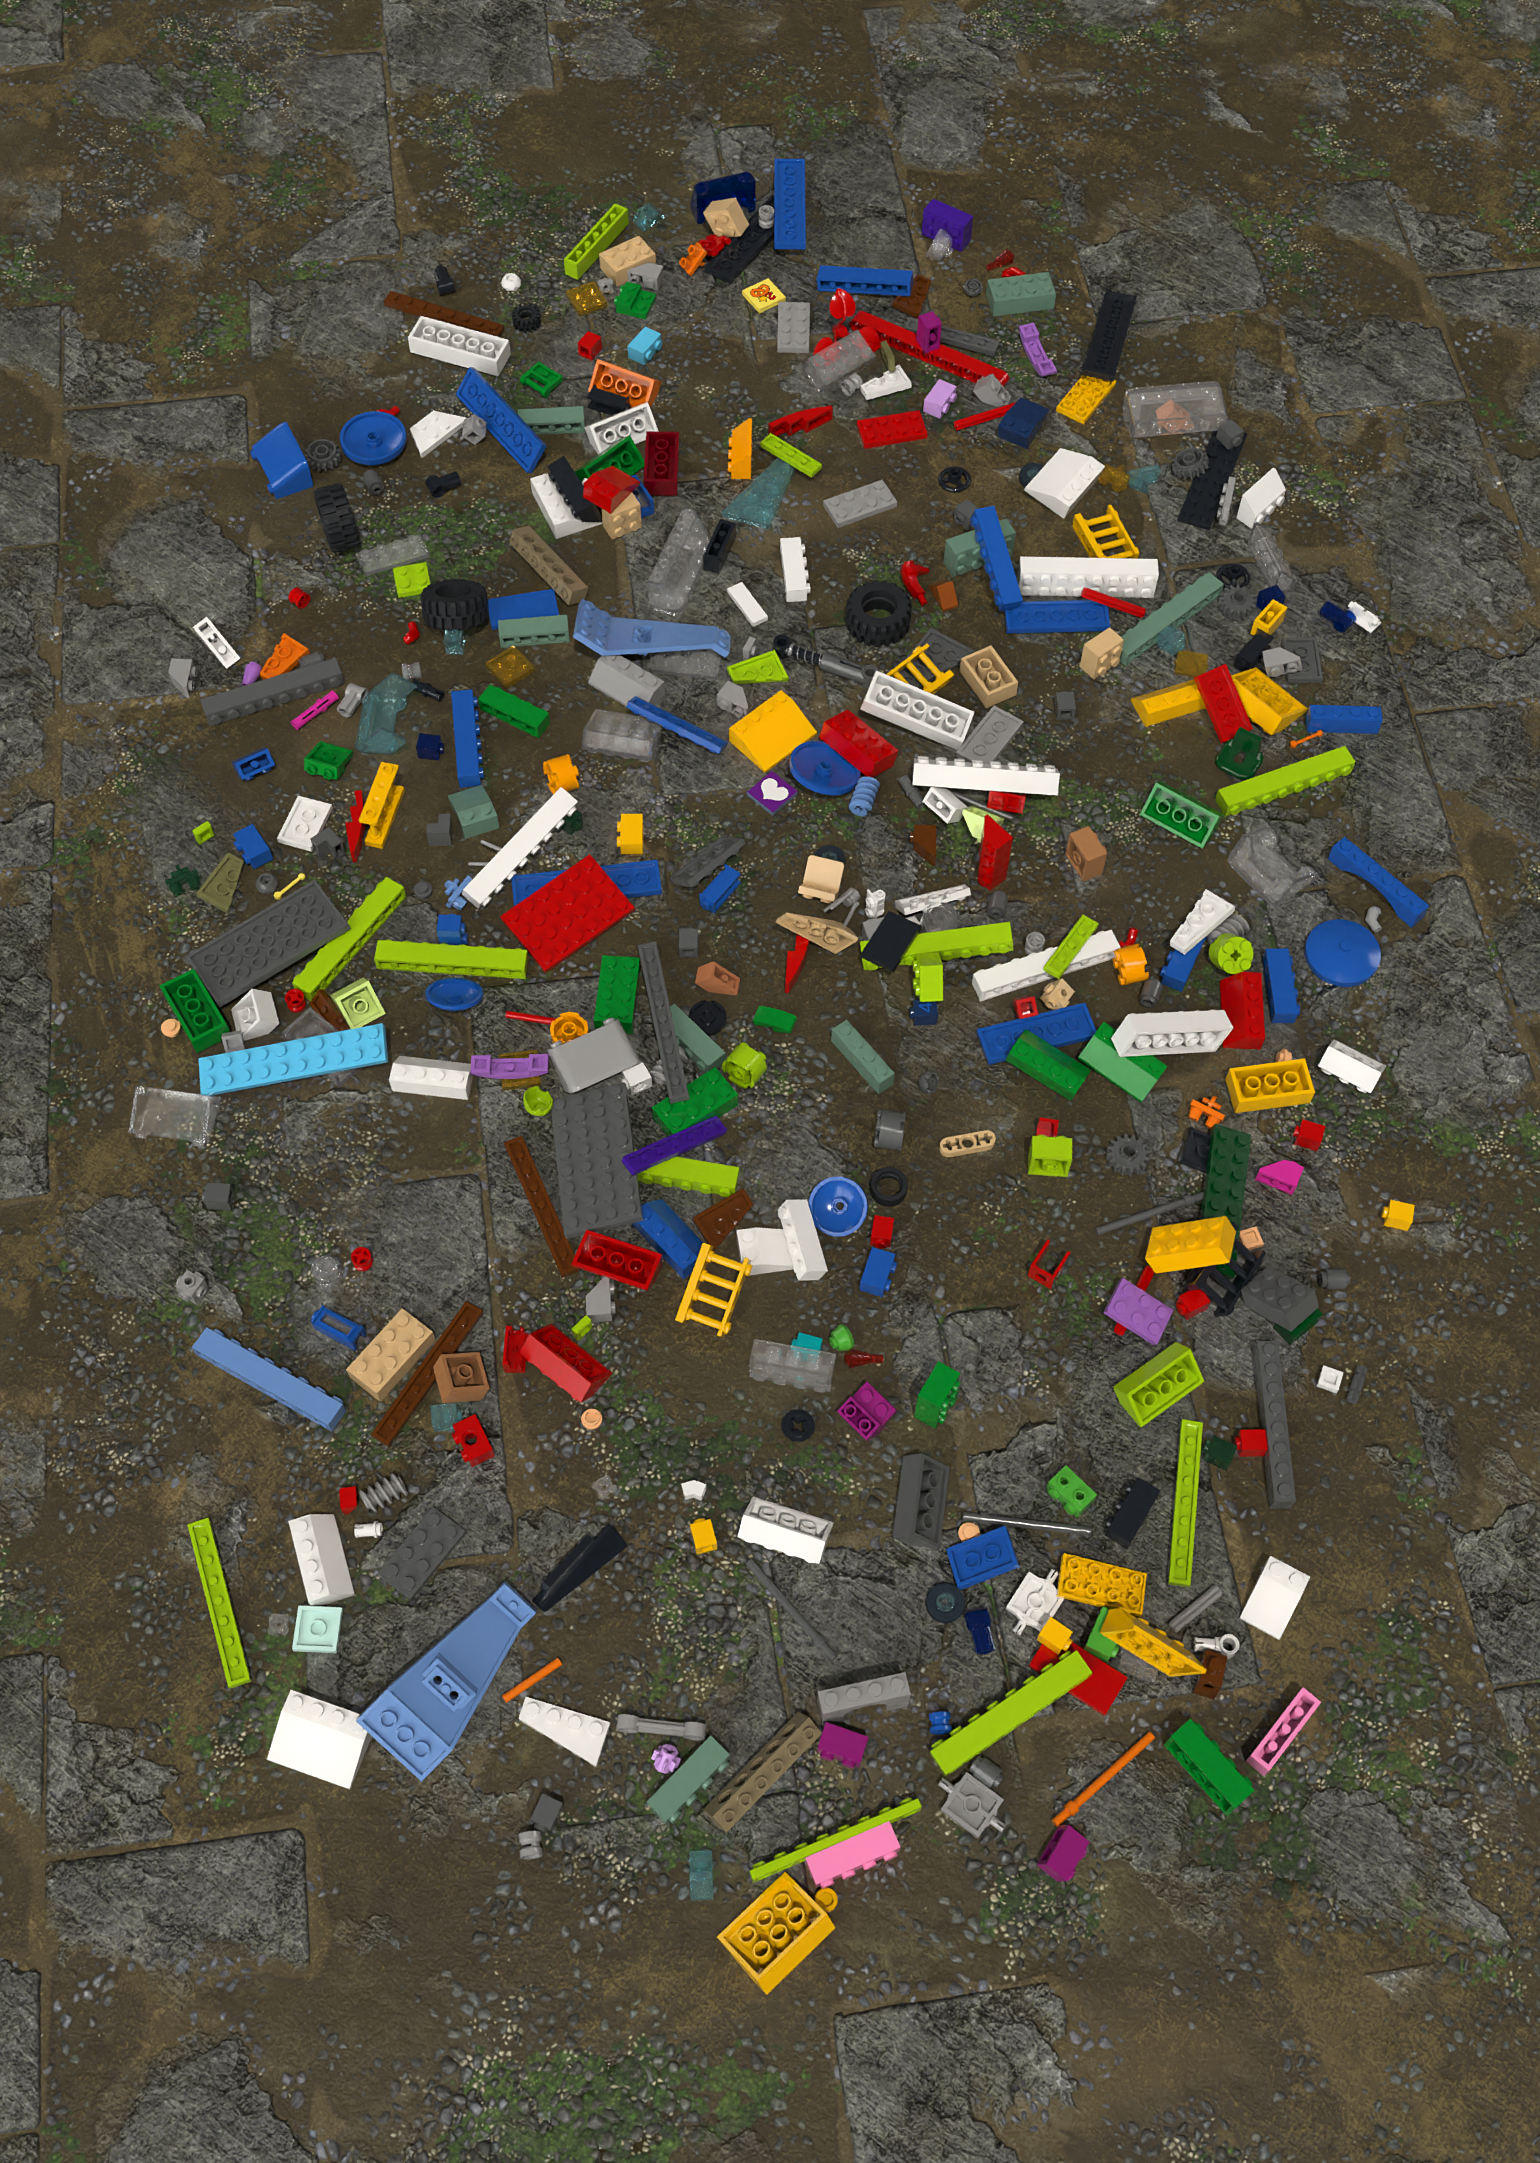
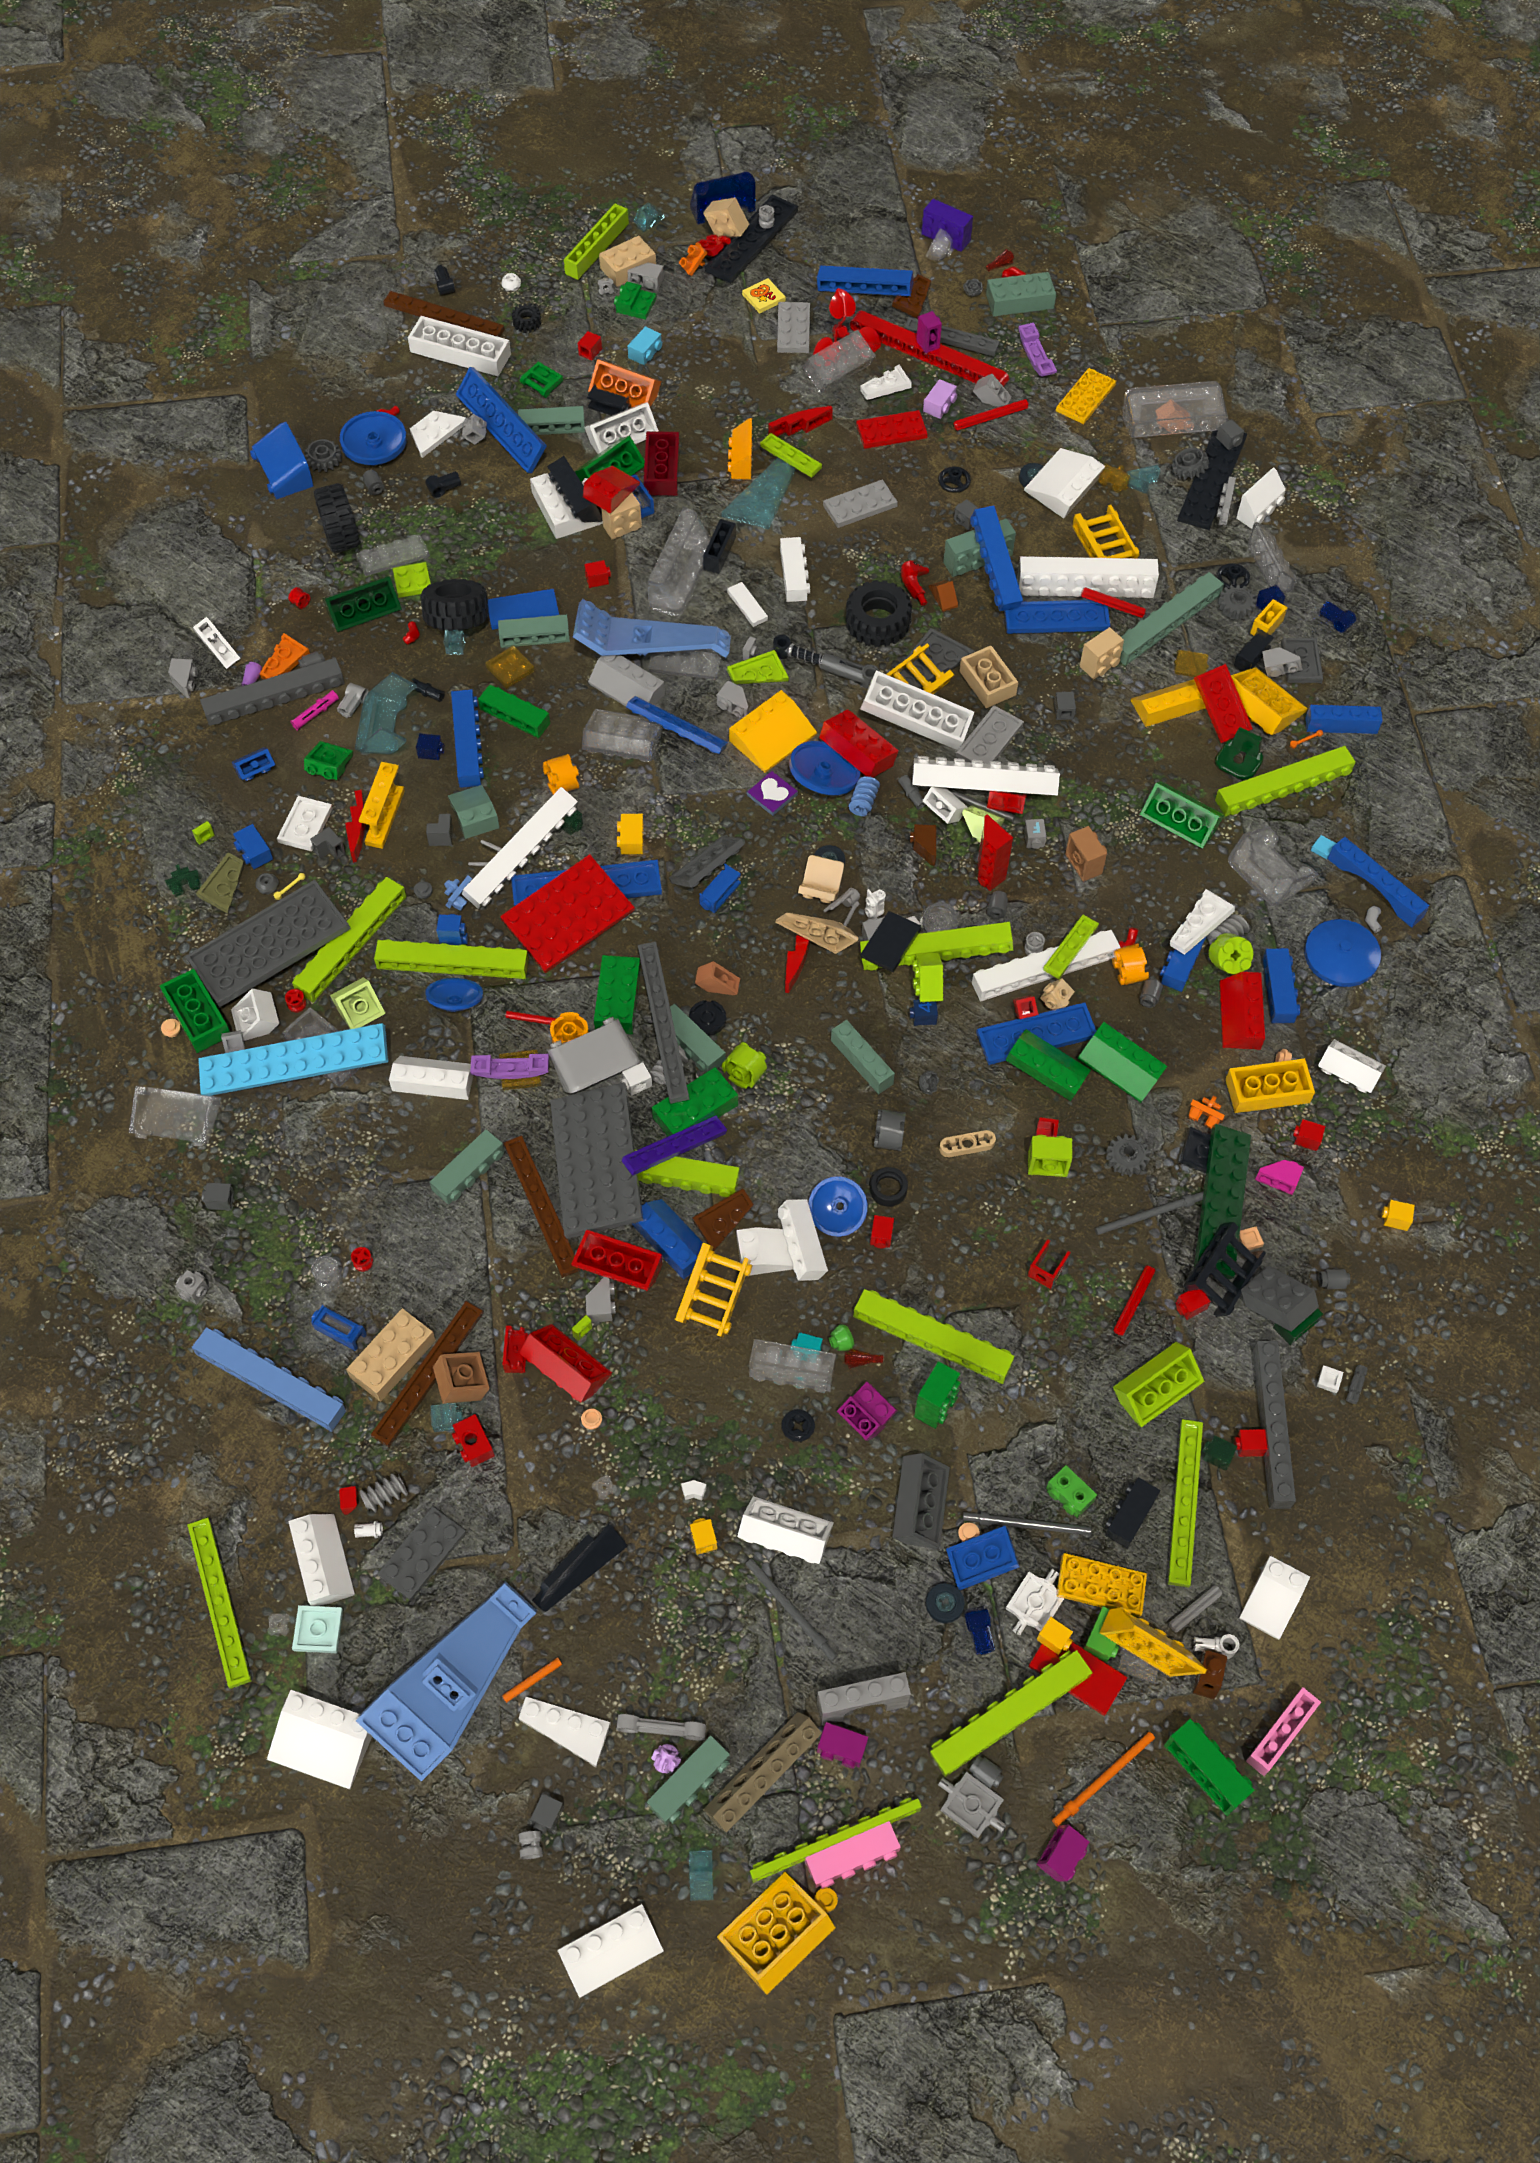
(327, 1009): reddish brown hinge -> none
(362, 603): none -> dark green slope
(411, 670): clear wheel -> none
(467, 1167): none -> sand green brick
(537, 1101): lime hair -> none
(548, 565): dark tan brick -> none
(586, 298): clear yellow plate -> none
(597, 574): none -> red brick
(610, 1950): none -> white slope
(688, 943): dark grey brick -> none
(777, 1019): green slope -> none
(789, 204): blue plate -> none
(851, 384): light grey wheel -> none
(877, 1272): blue brick -> none
(888, 356): olive tile -> none
(919, 902): white wing -> none
(934, 1336): none -> lime brick
(940, 1723): blue wheel -> none
(1022, 422): dark blue slope -> none
(1035, 833): none -> light grey brick
(1109, 335): black plate -> none
(1138, 1311): medium lavender plate -> none
(1171, 640): clear light blue brick -> none
(1171, 1033): white brick -> none
(1190, 1244): yellow brick -> none
(1323, 846): none -> medium azure tile
(1364, 619): white hinge -> none

